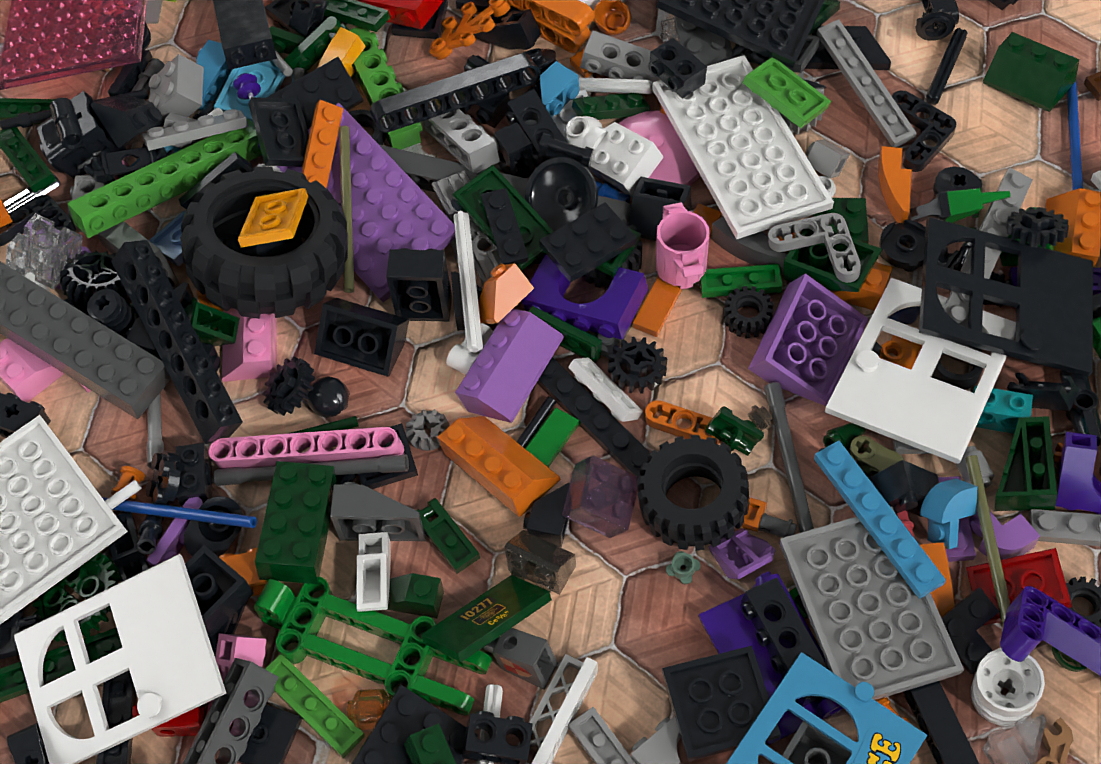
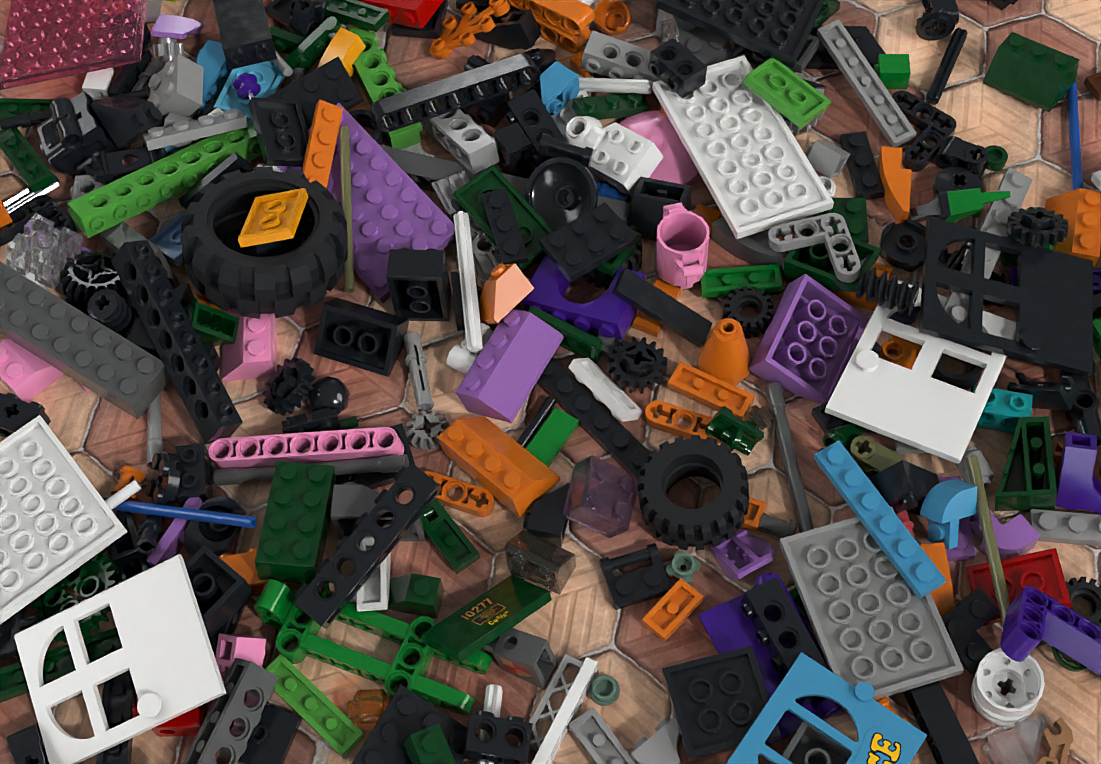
(97, 83): none -> white panel
(168, 49): none -> light grey gear
(175, 27): none -> slope
(323, 420): none -> black hinge
(346, 586): none -> black brick
(416, 361): none -> light grey pin
(477, 494): none -> orange beam
(604, 690): none -> sand green plate
(635, 585): none -> black plate
(662, 307): none -> black tile
(672, 610): none -> orange plate
(710, 390): none -> orange plate
(726, 353): none -> orange cone
(825, 420): none -> black plate
(862, 166): none -> black plate
(888, 290): none -> black piece
(893, 70): none -> green brick
(962, 154): none -> black piece
(996, 159): none -> dark green tile

